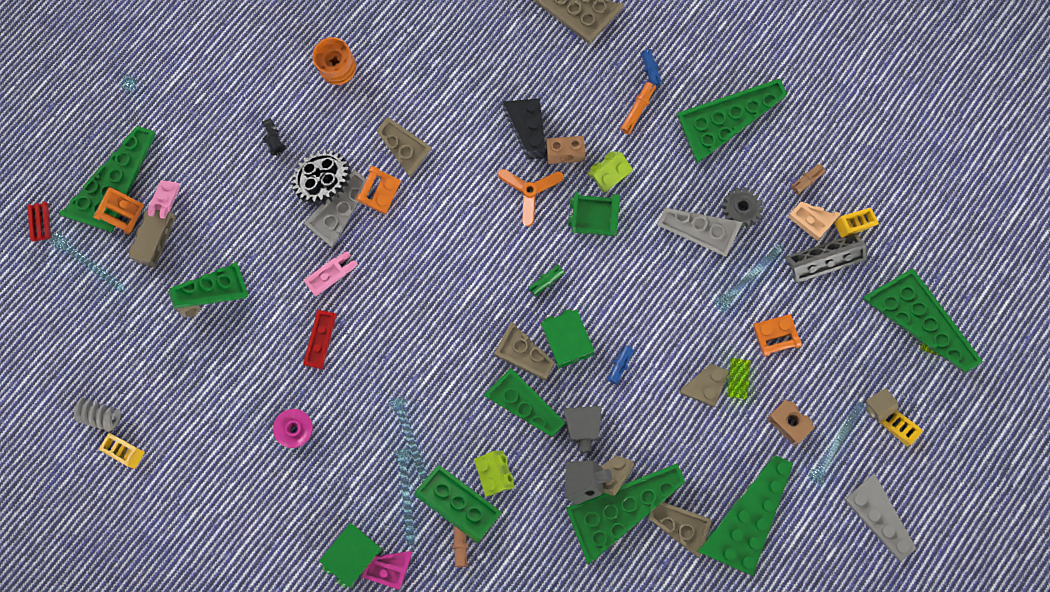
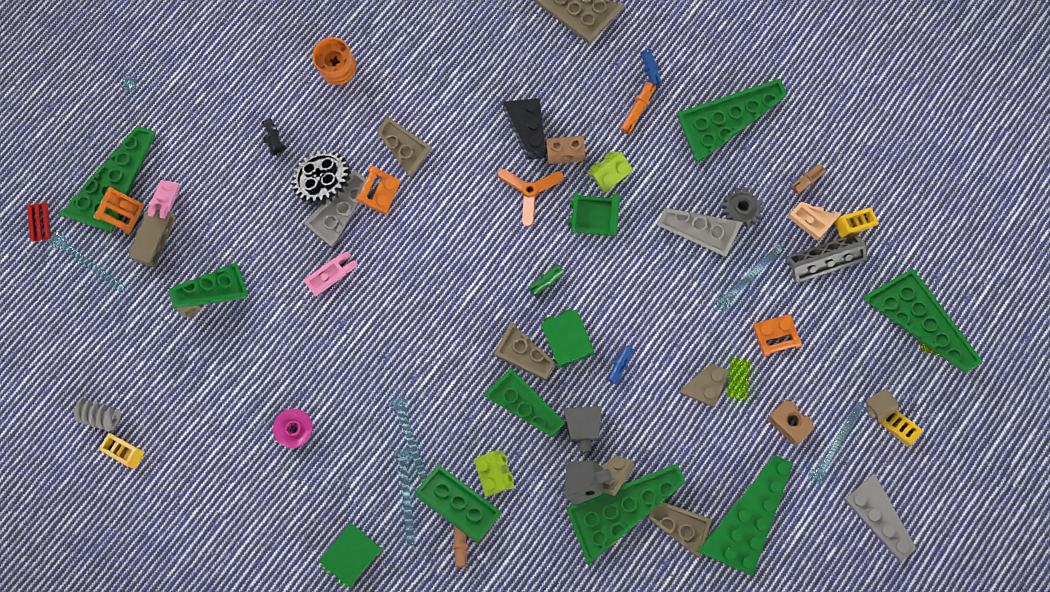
(319, 339): red tile -> none
(388, 569): dark pink wing -> none

